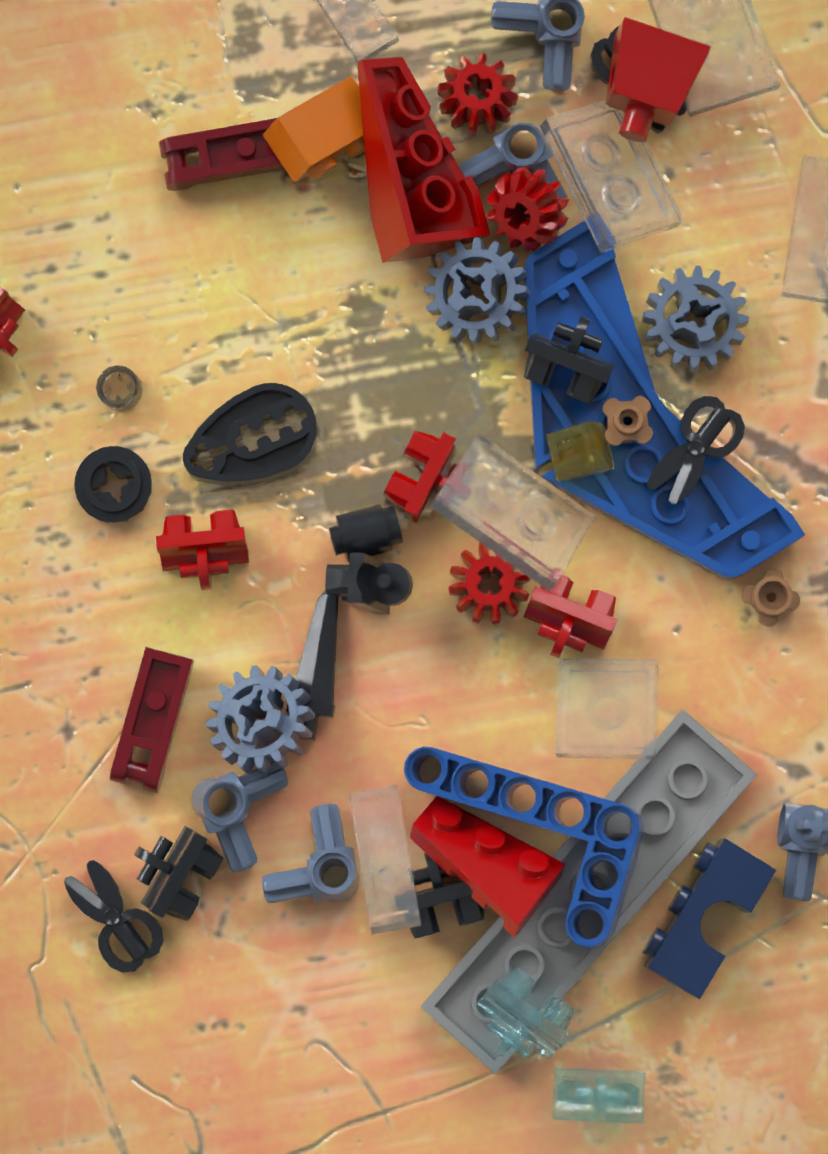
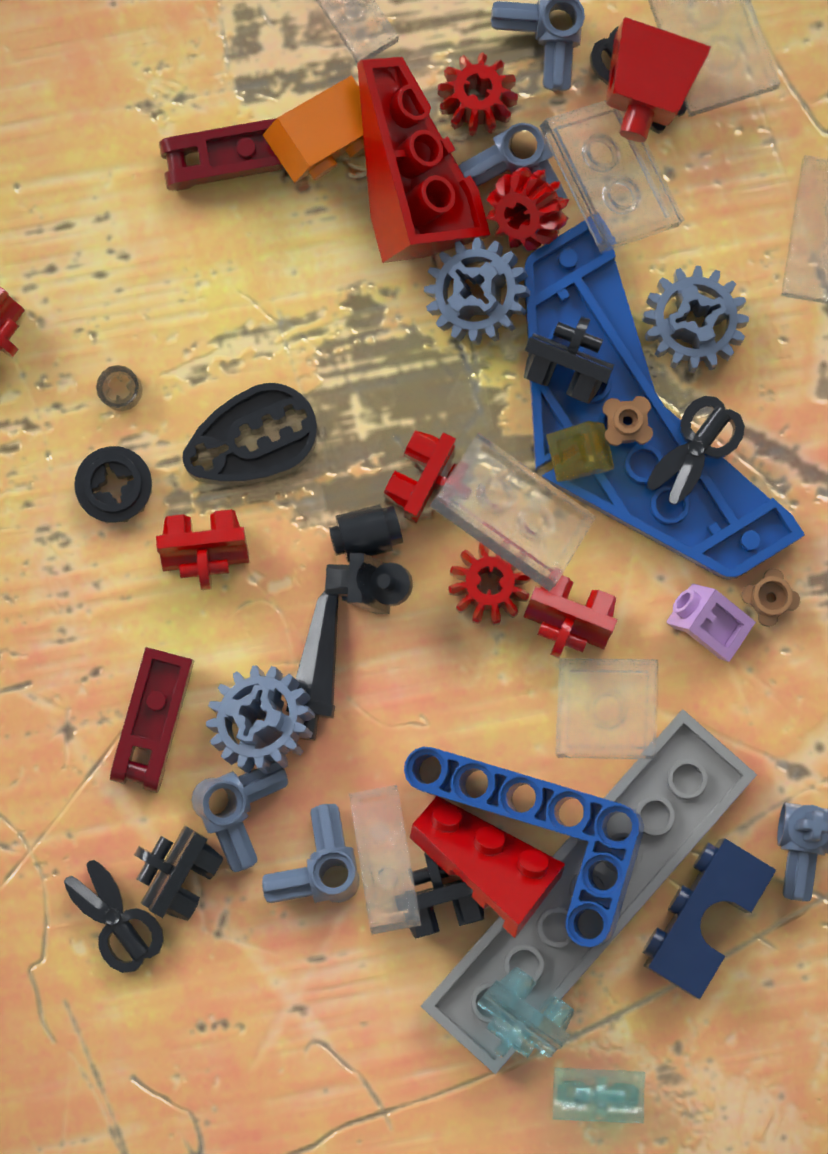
(711, 620): none -> lavender bracket

